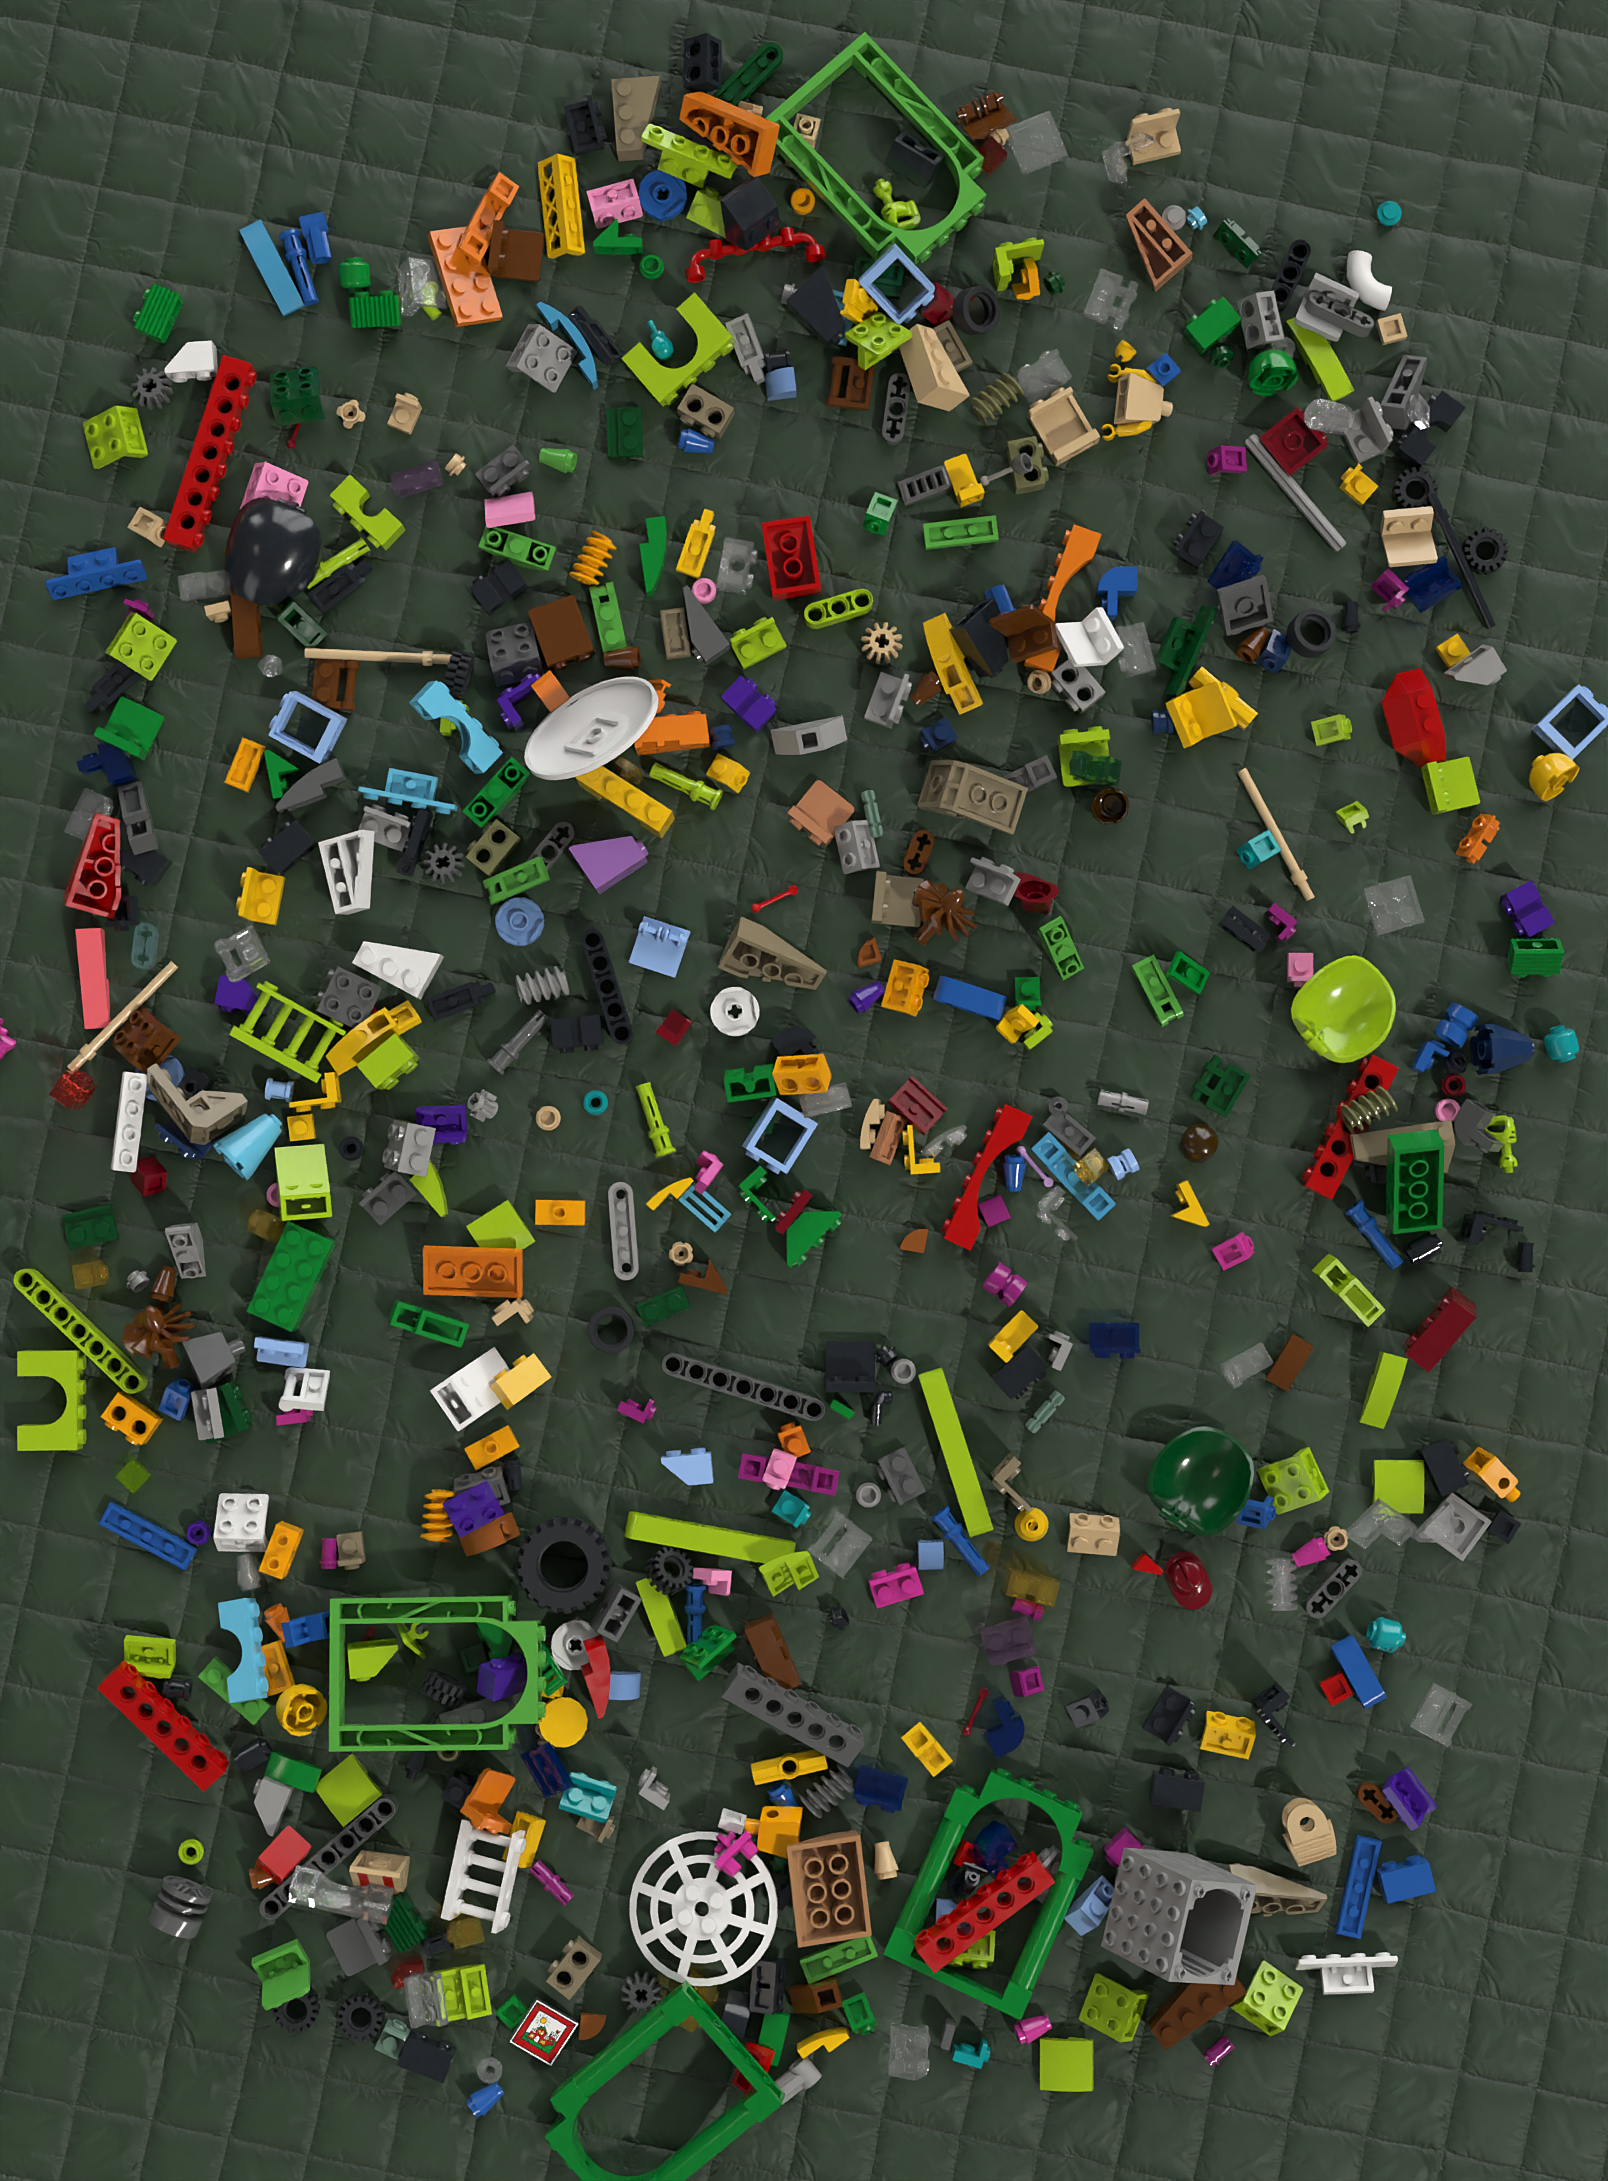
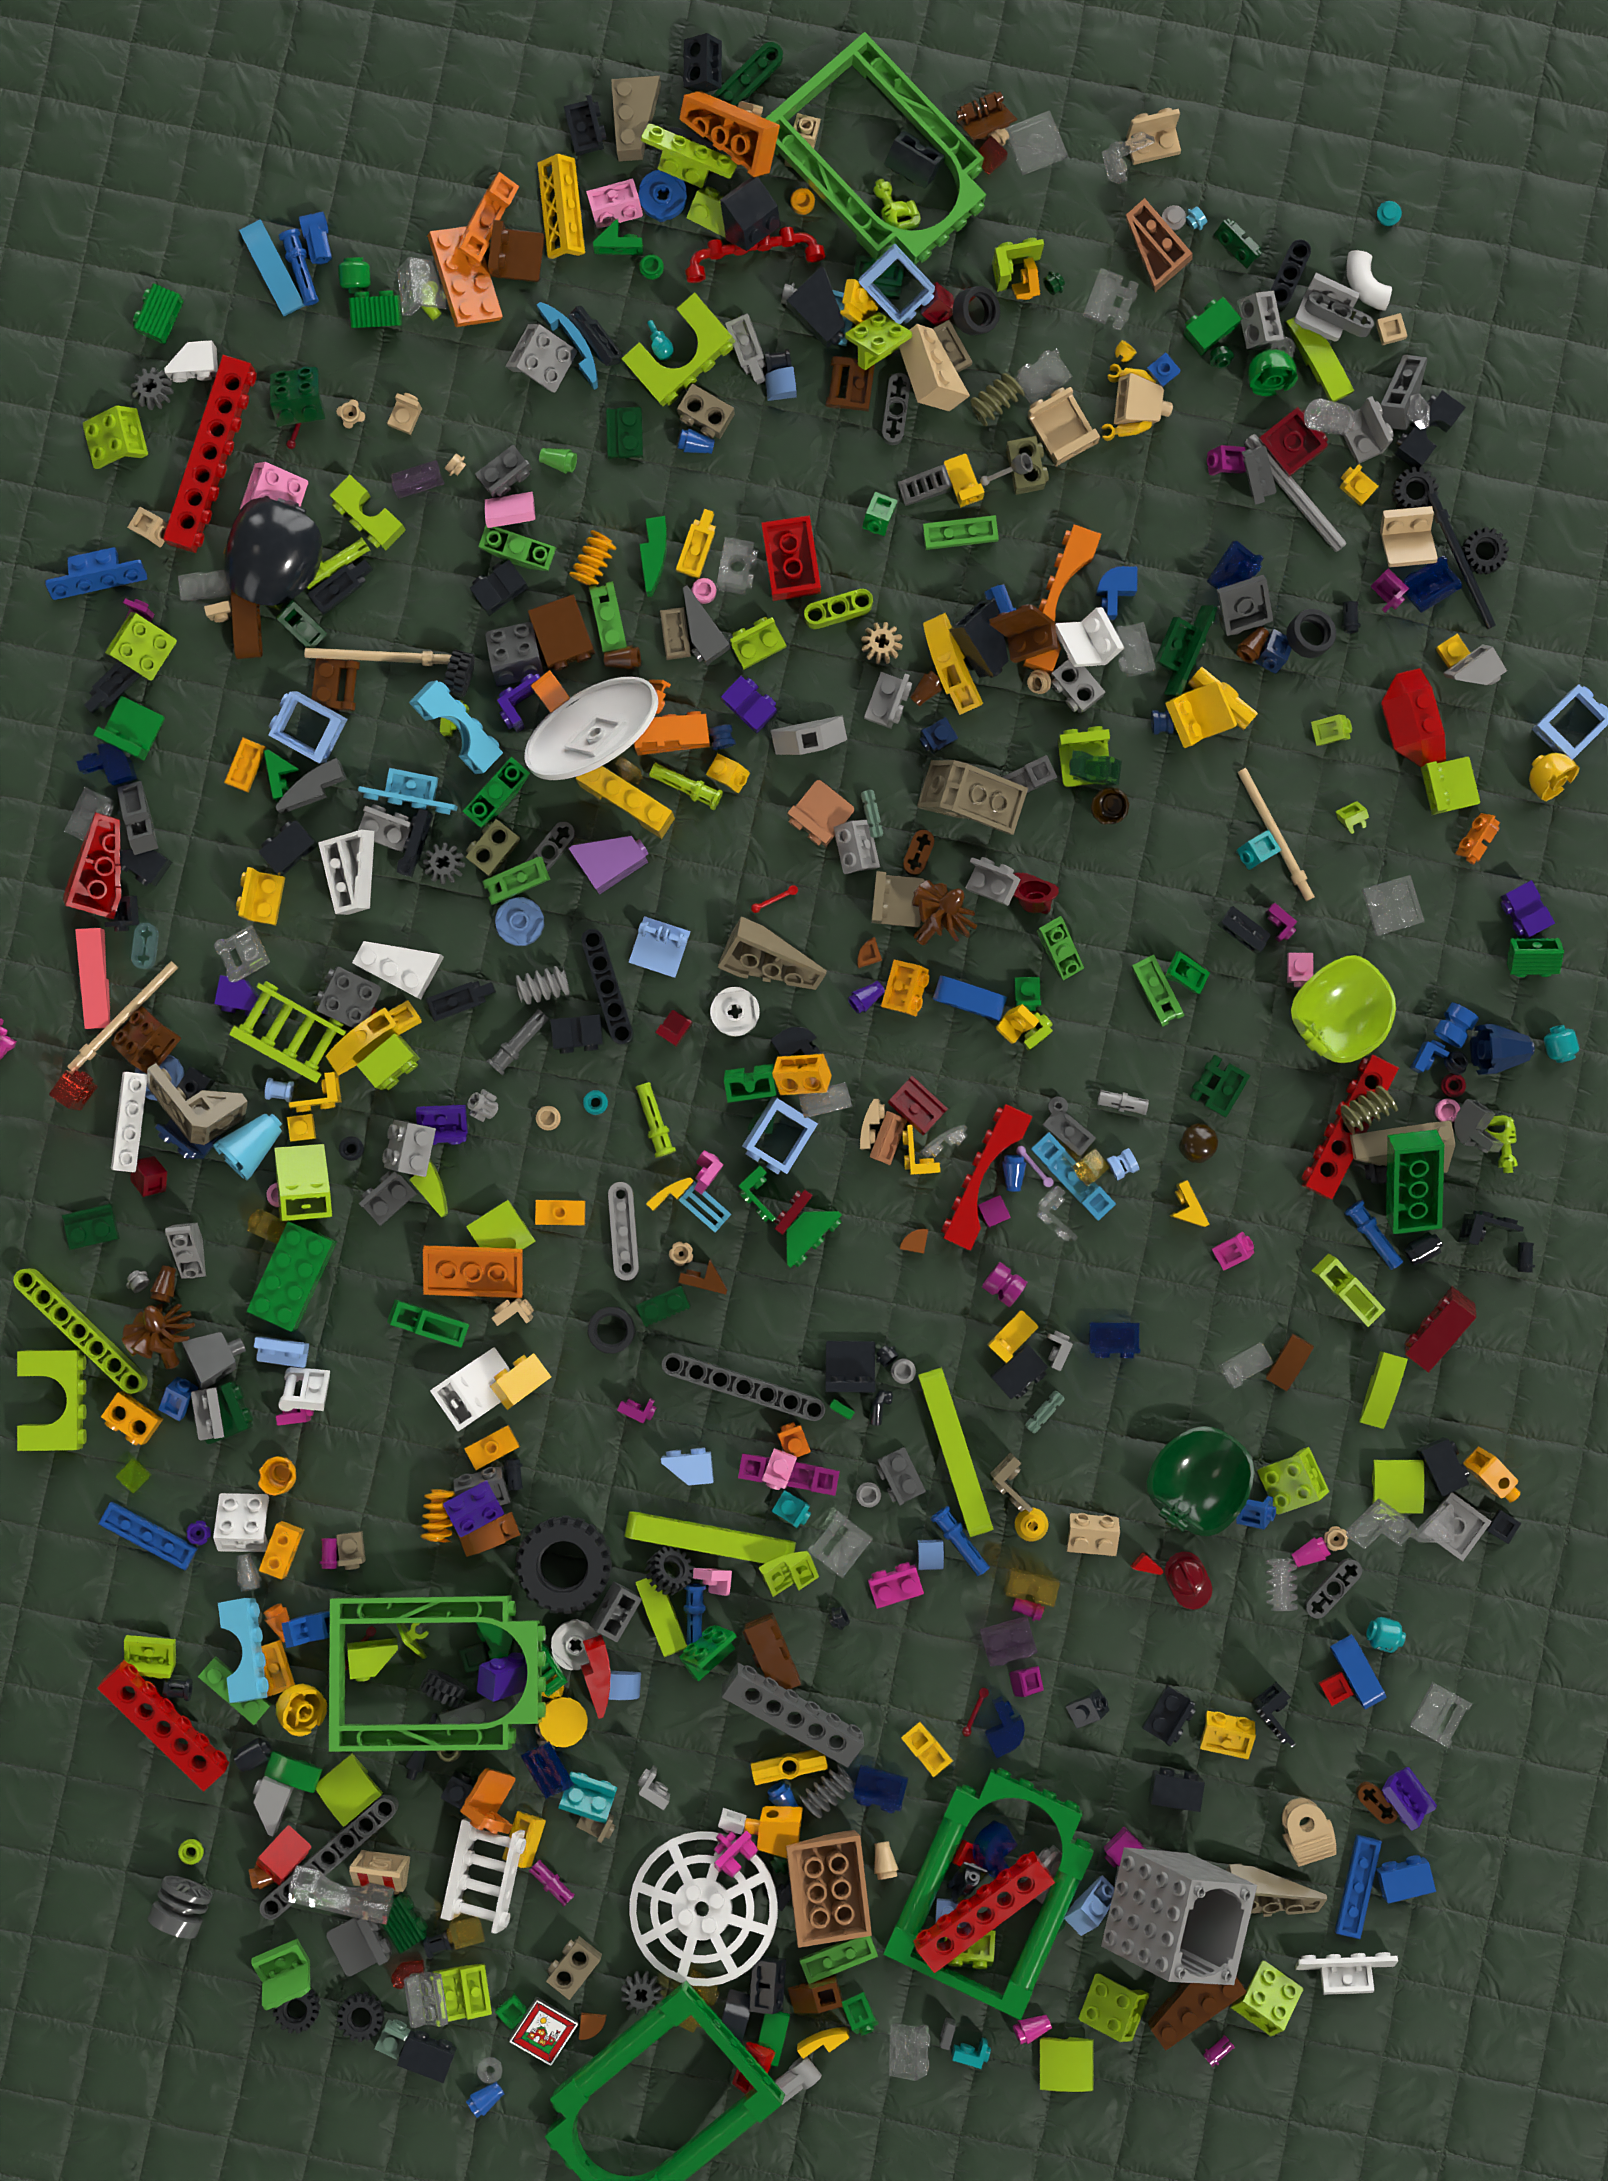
(90, 1274): clear yellow bracket -> none
(270, 666): clear plate -> none
(277, 1475): none -> light orange hair
(1198, 539): black bracket -> none
(1259, 473): none -> dark grey bracket

